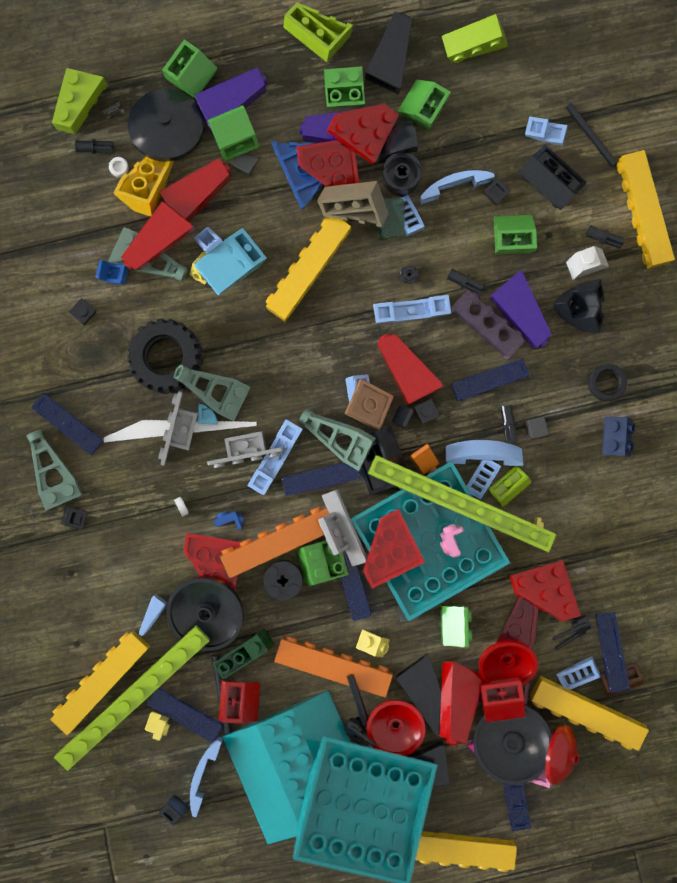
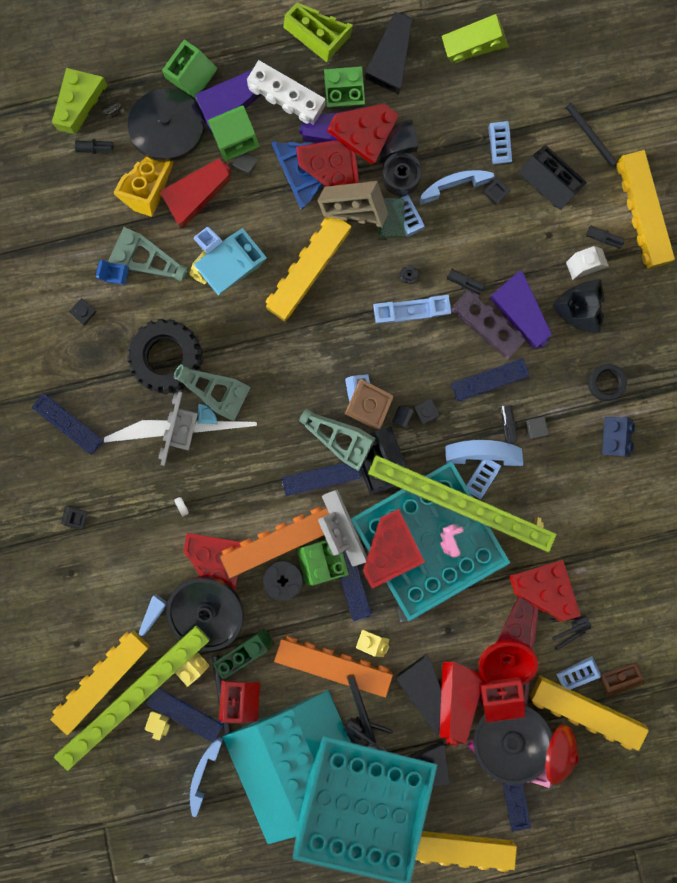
(58, 494): sand green plate -> none
(118, 166): white tile -> none
(157, 236): red slope -> none
(173, 809): black slope -> none
(192, 669): none -> light yellow bracket
(226, 517): blue bracket -> none
(245, 446): light grey bracket -> none
(271, 465): light blue slope -> none
(285, 92): none -> white brick
(396, 739): red dish -> none
(408, 371): red slope -> none
(424, 103): bright green slope -> none
(424, 460): orange slope -> none
(455, 625): slope -> none
(506, 134): none -> light blue slope
(509, 486): lime slope -> none
(514, 234): bright green slope -> none
(545, 131): light blue slope -> none
(612, 652): clear blue tile -> none

